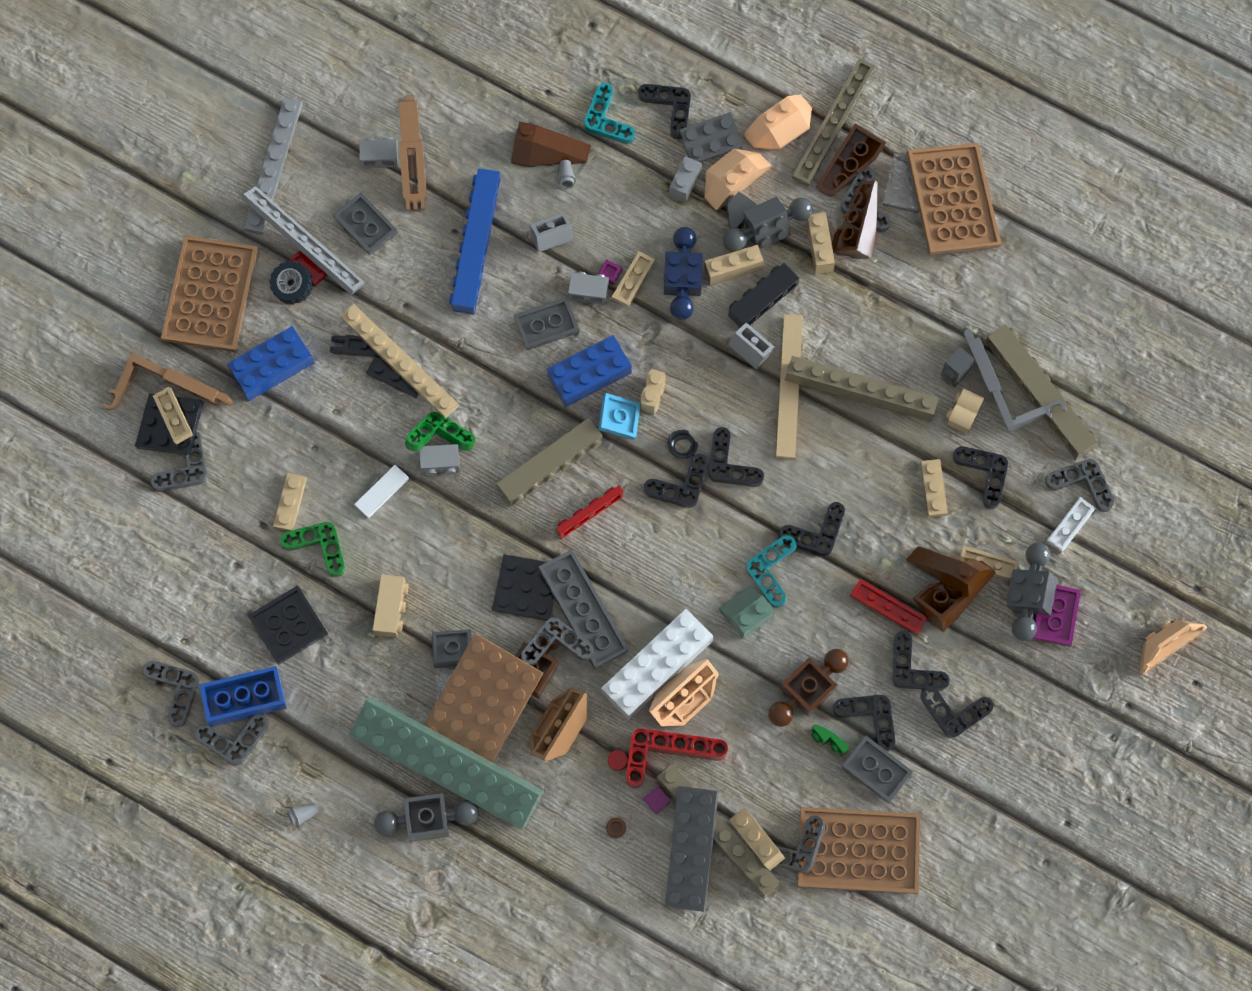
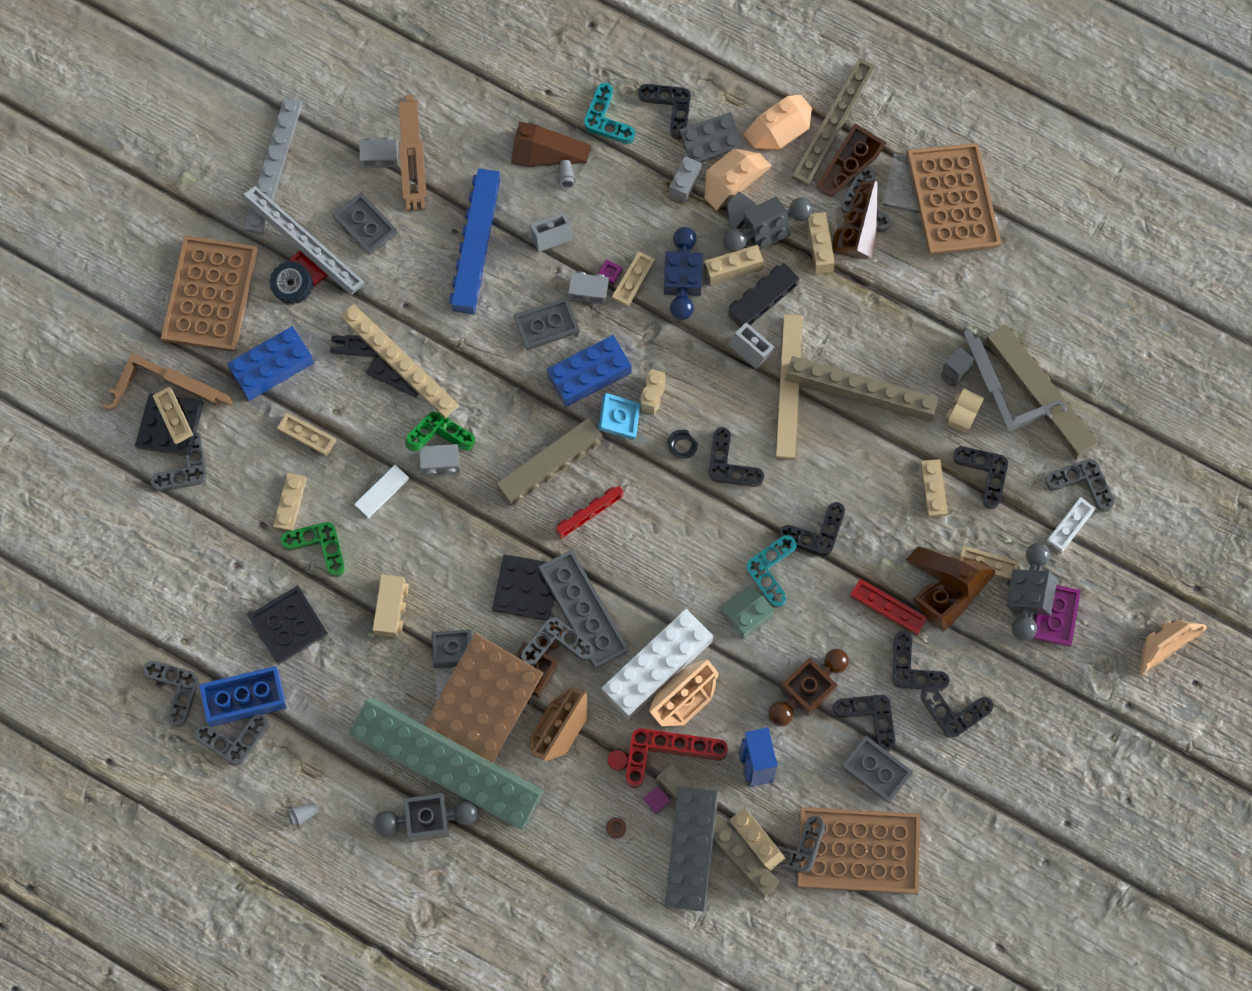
(306, 434): none -> tan plate
(687, 489): black beam -> none
(758, 756): none -> blue brick
(824, 736): green slope -> none

